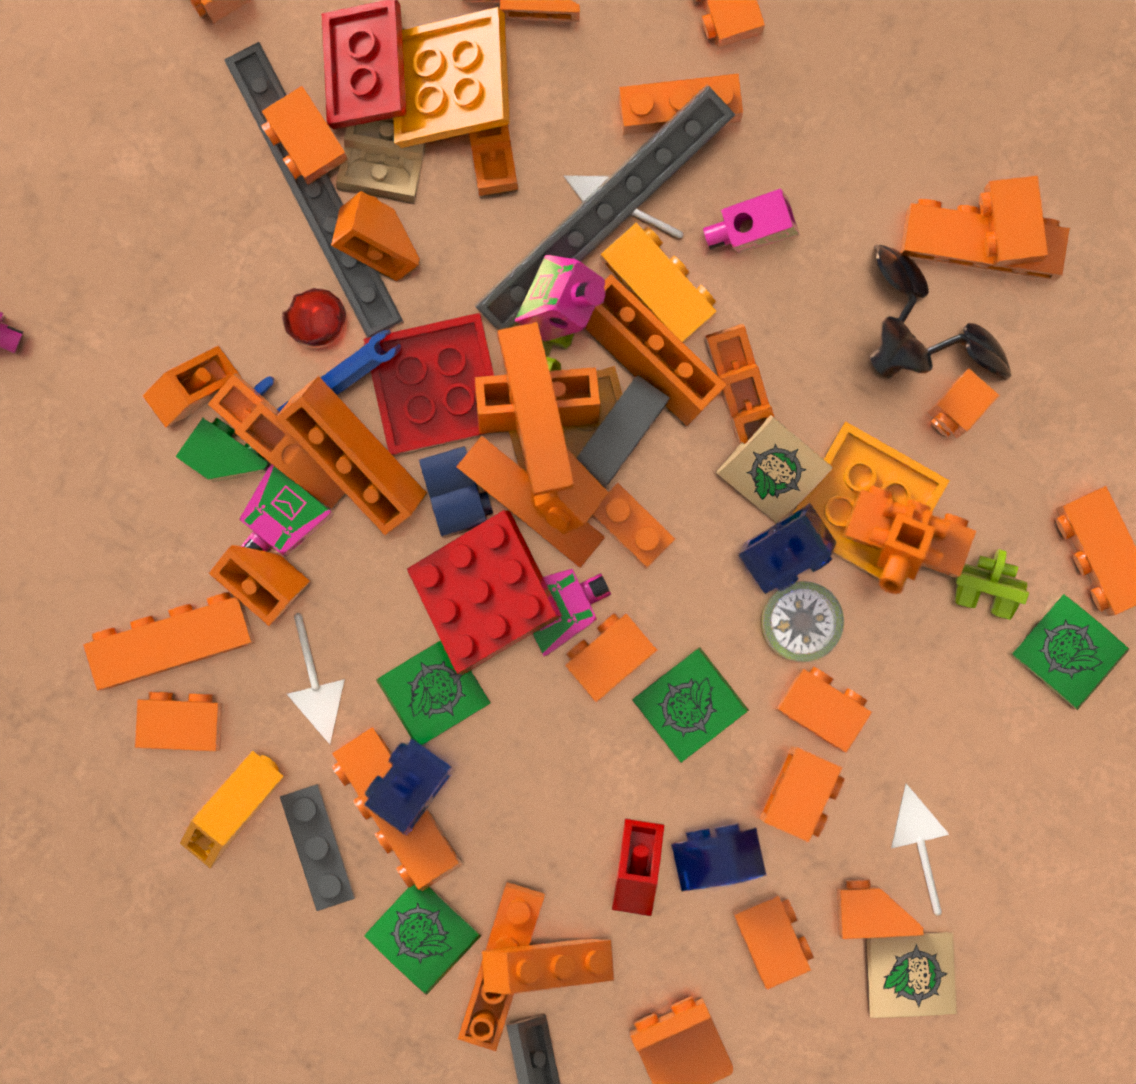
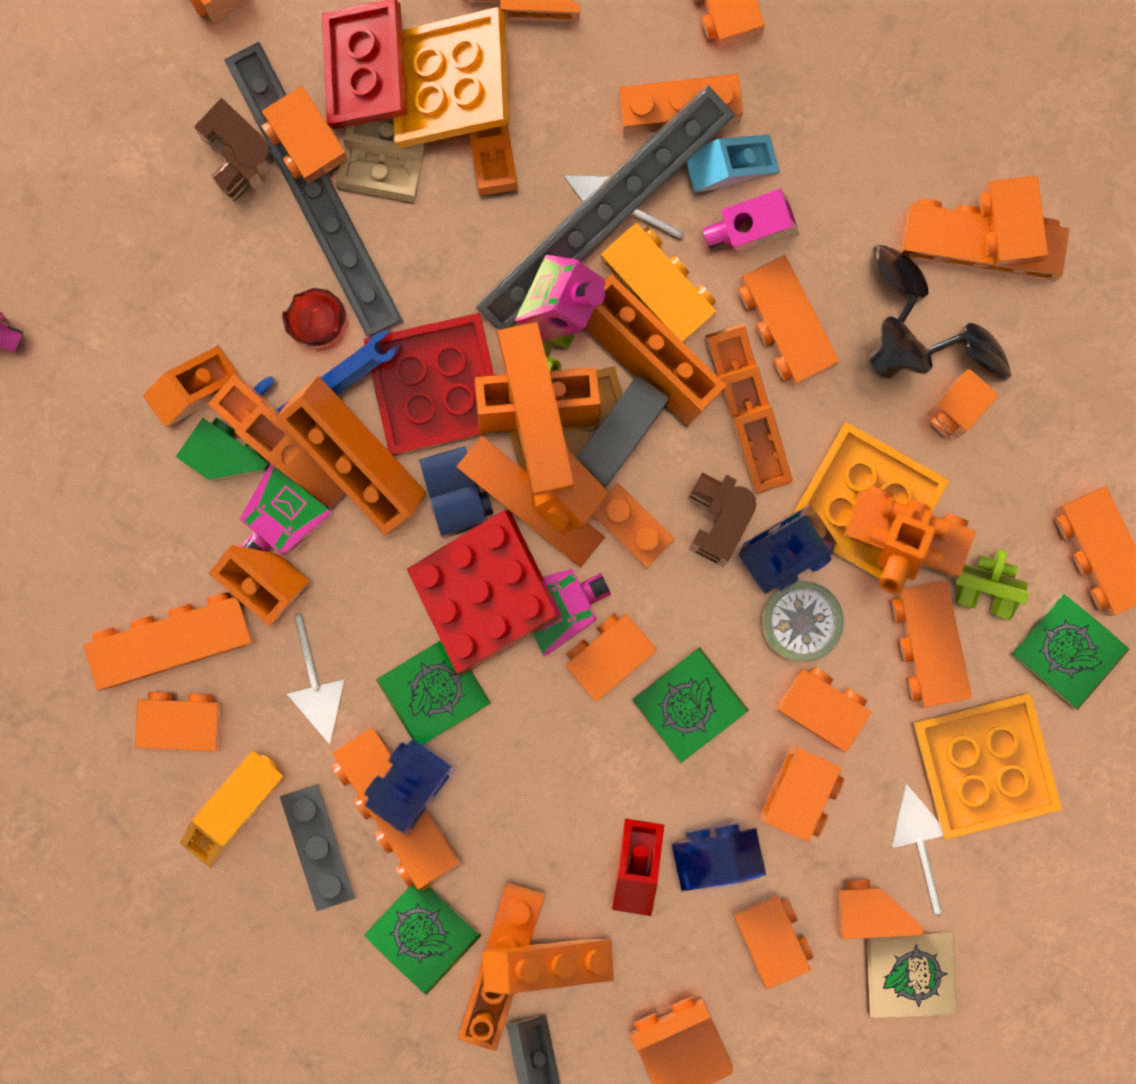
(245, 150): none -> reddish brown hips
(374, 236): orange slope -> none
(728, 509): none -> reddish brown hips
(732, 162): none -> medium azure slope
(774, 469): tan slope -> none
(787, 321): none -> orange brick
(932, 644): none -> orange brick
(987, 766): none -> light orange plate

